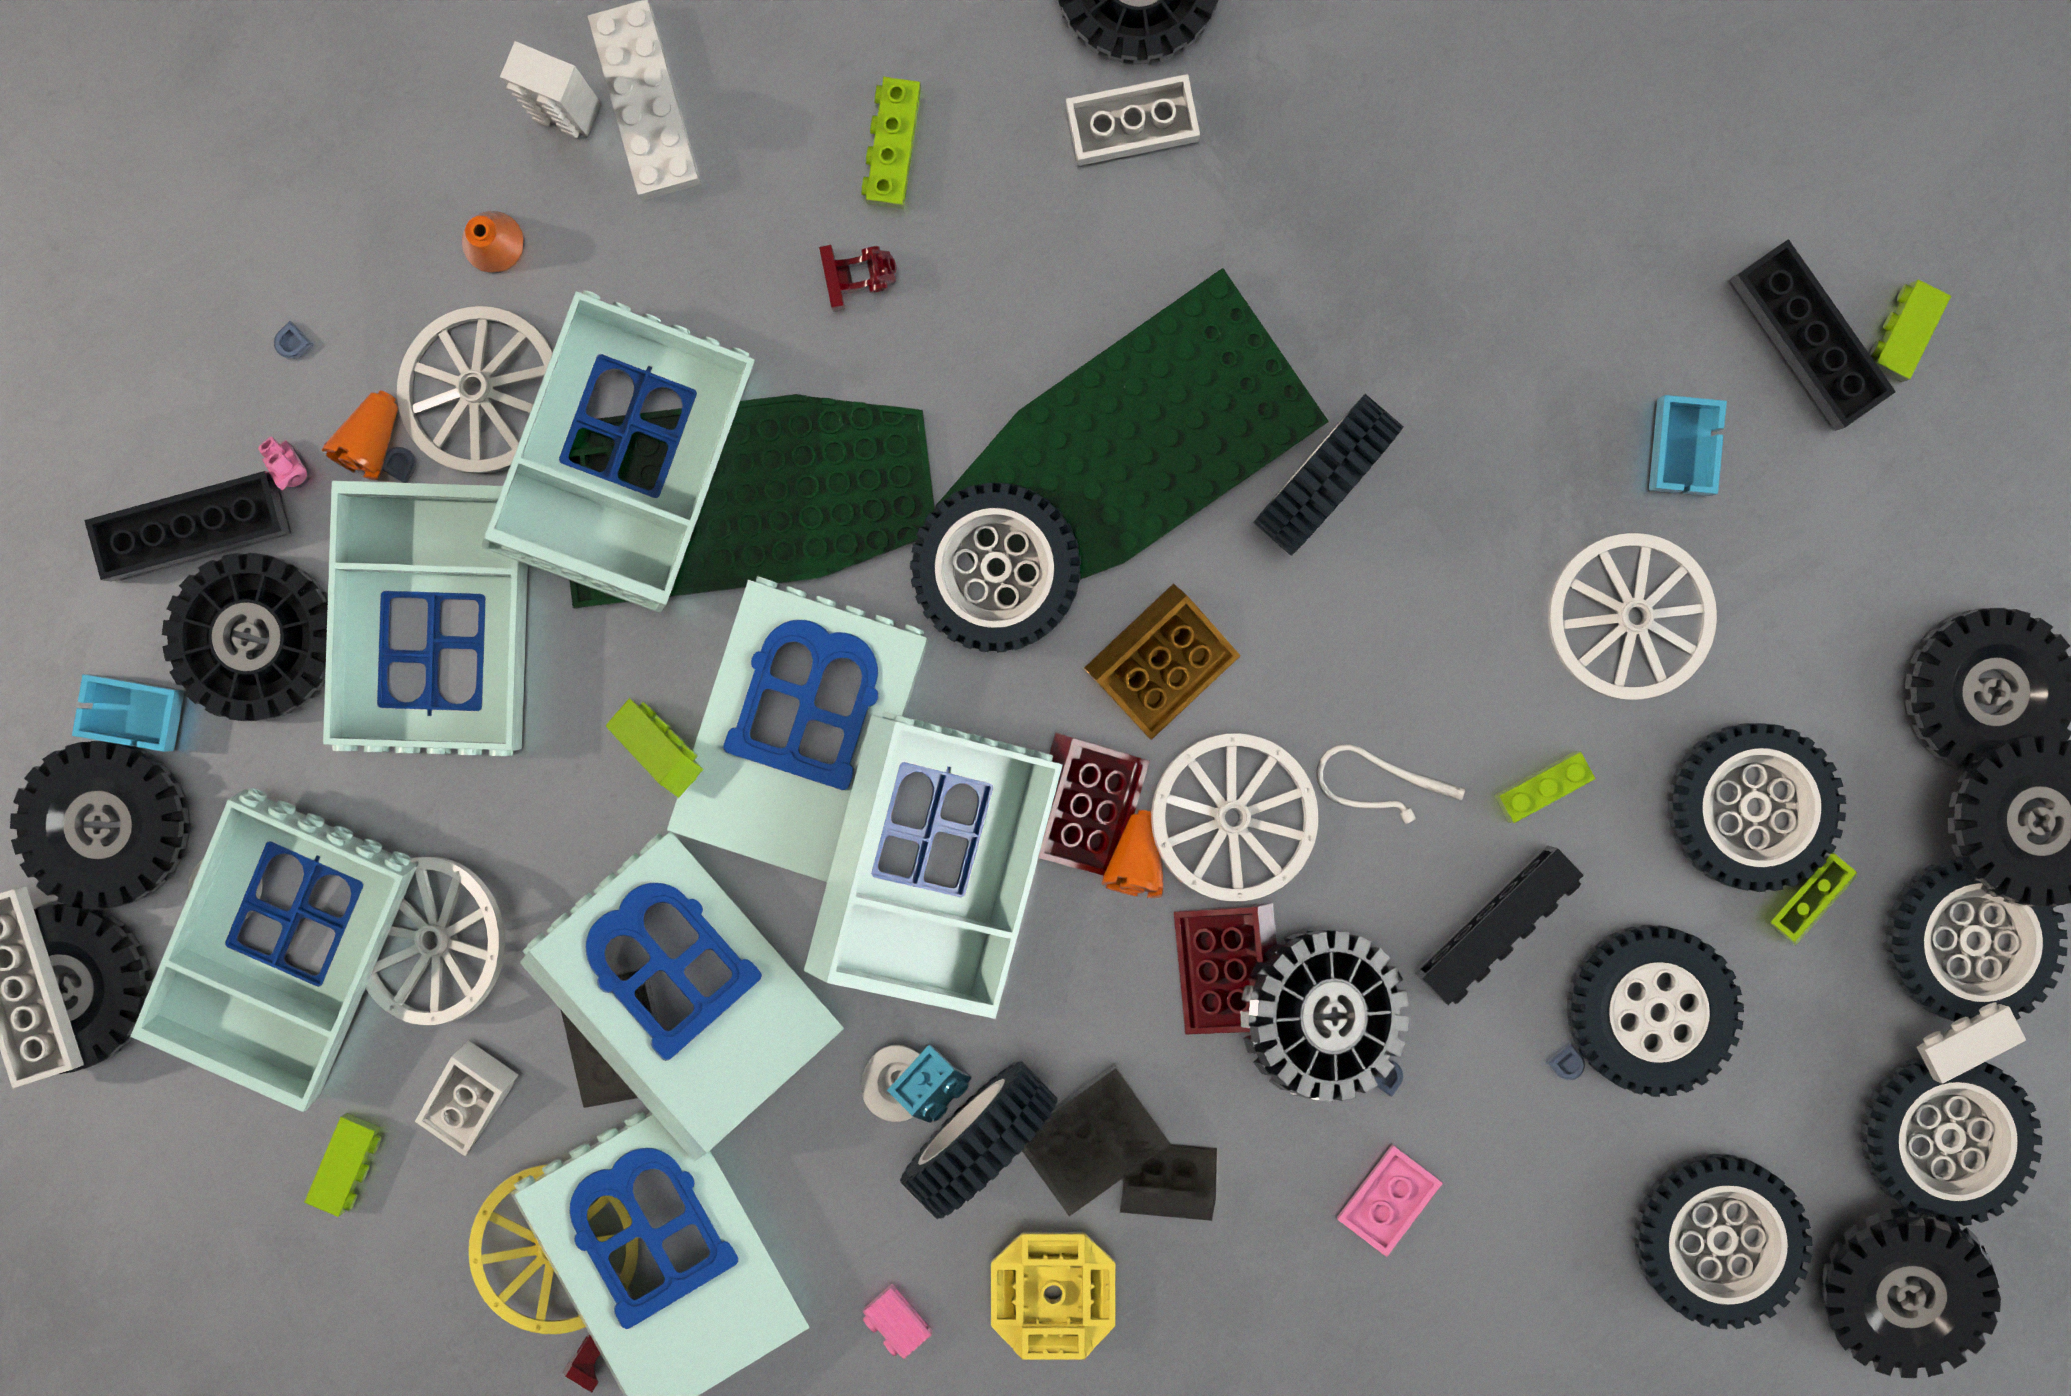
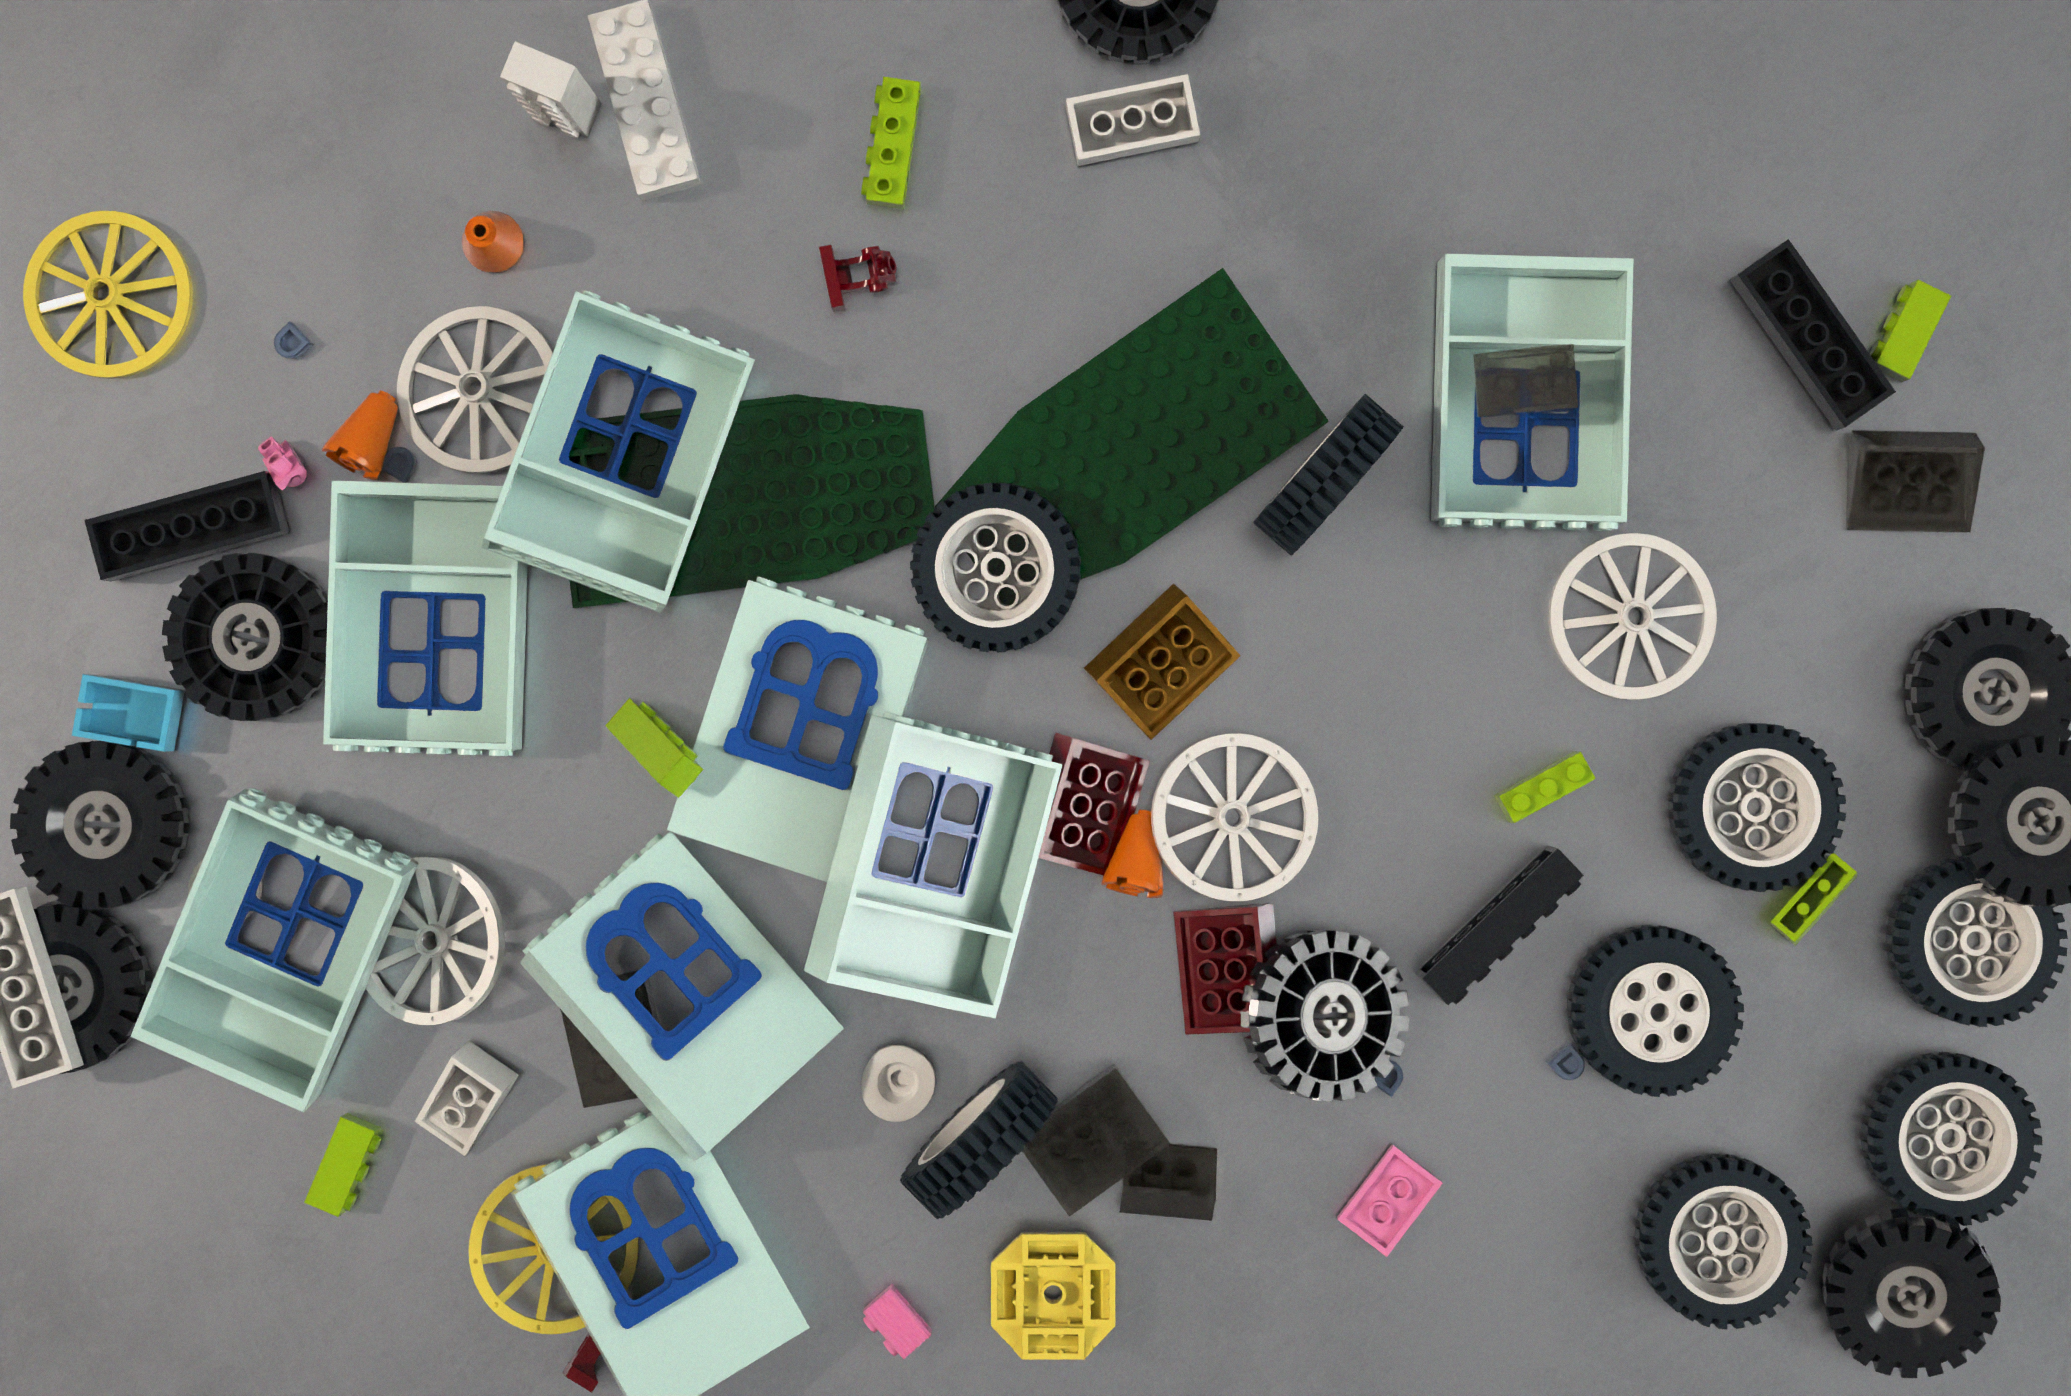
(35, 309): none -> light yellow wheel
(929, 1085): medium azure bracket -> none
(1421, 781): white piece -> none
(1522, 304): none -> light aqua panel
(1526, 381): none -> clear smoke slope
(1683, 448): medium azure piece -> none
(1912, 480): none -> clear smoke slope
(1970, 1042): white brick -> none

